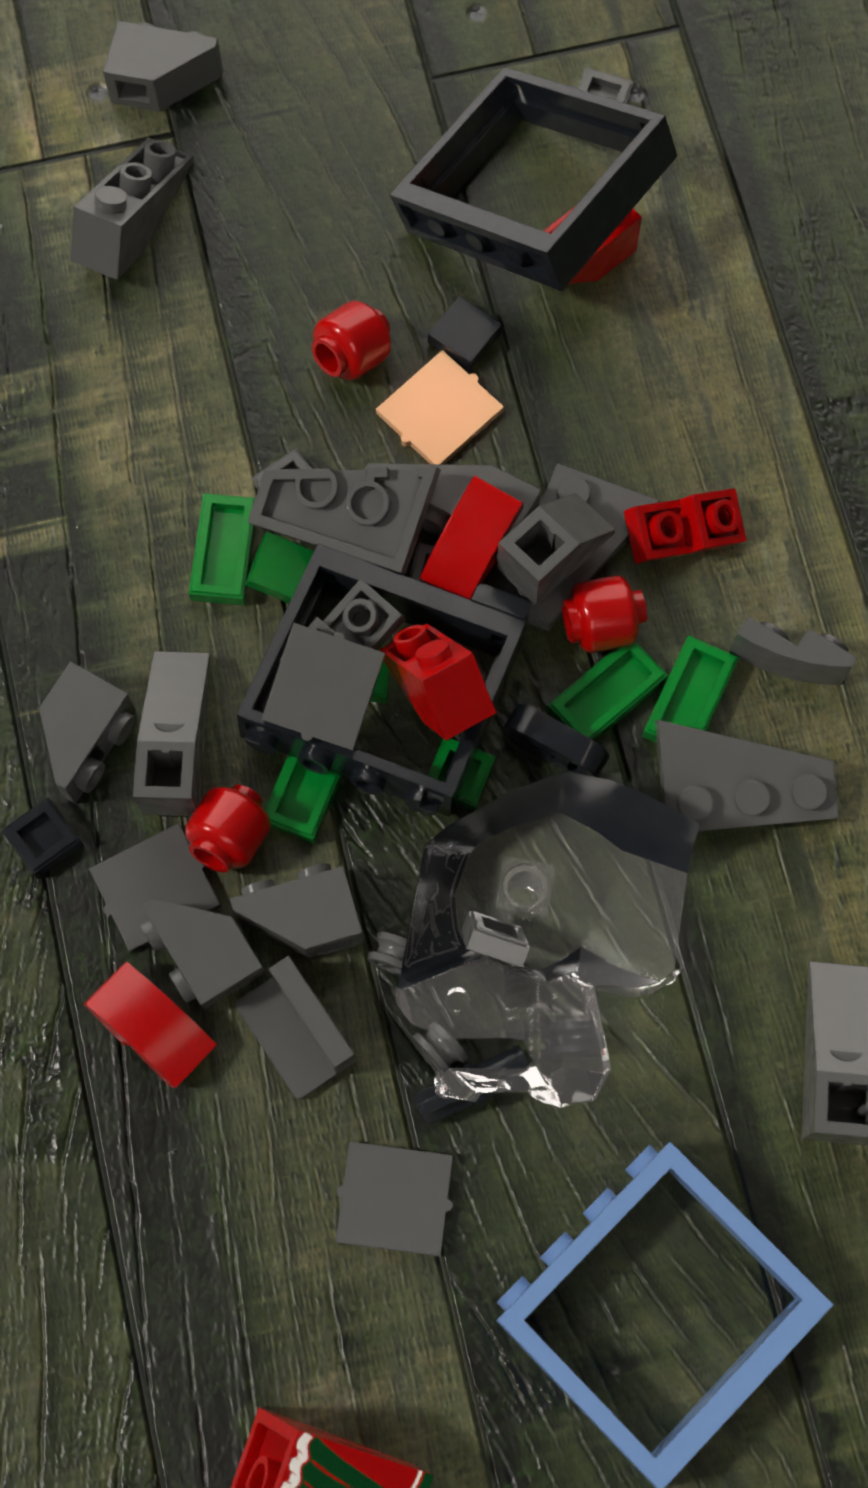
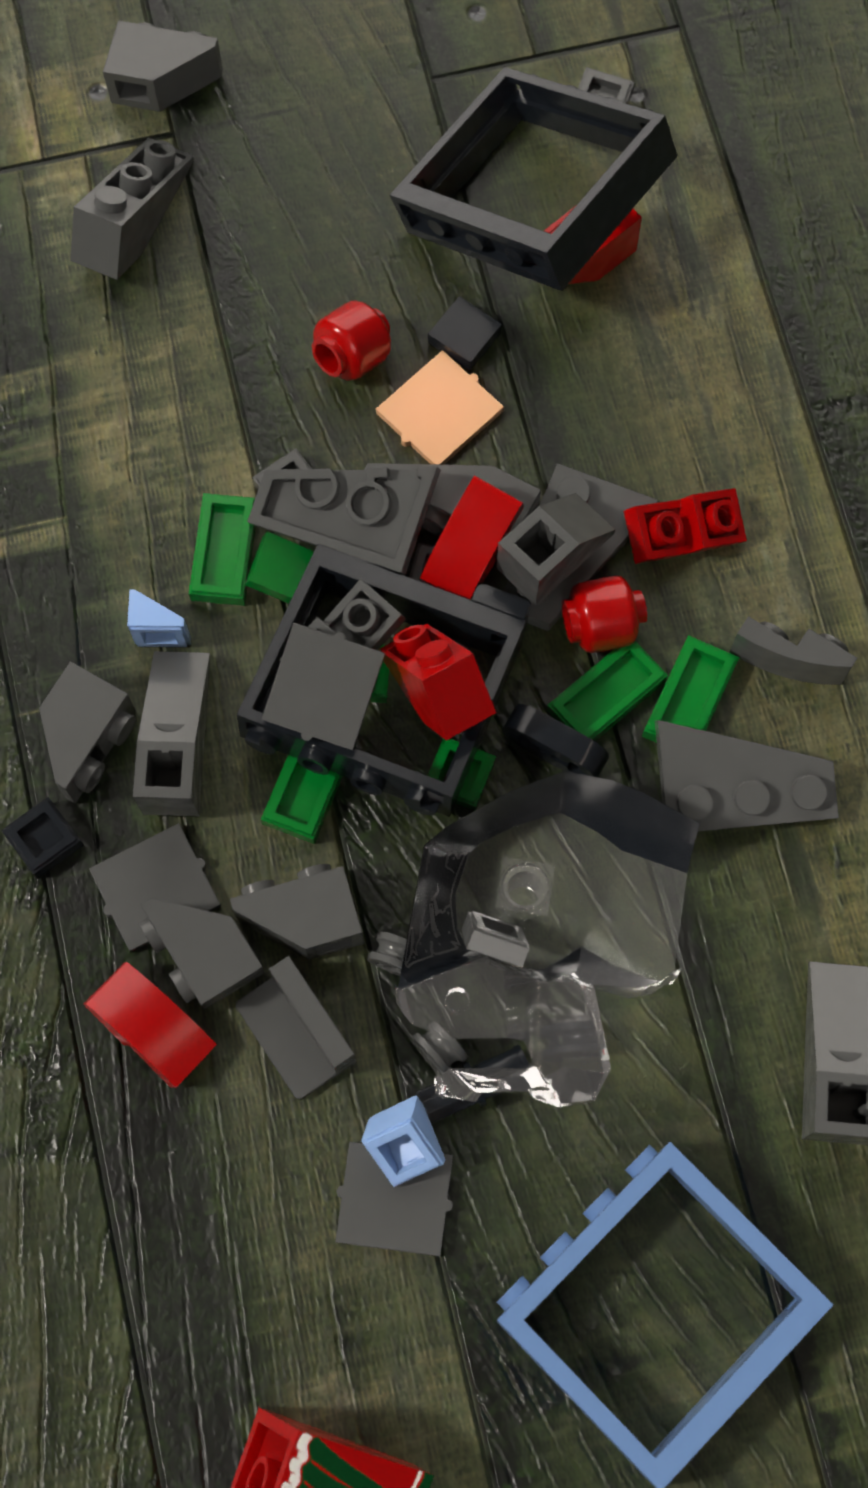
(155, 624): none -> light blue slope
(227, 828): red head -> none
(403, 1141): none -> light blue slope

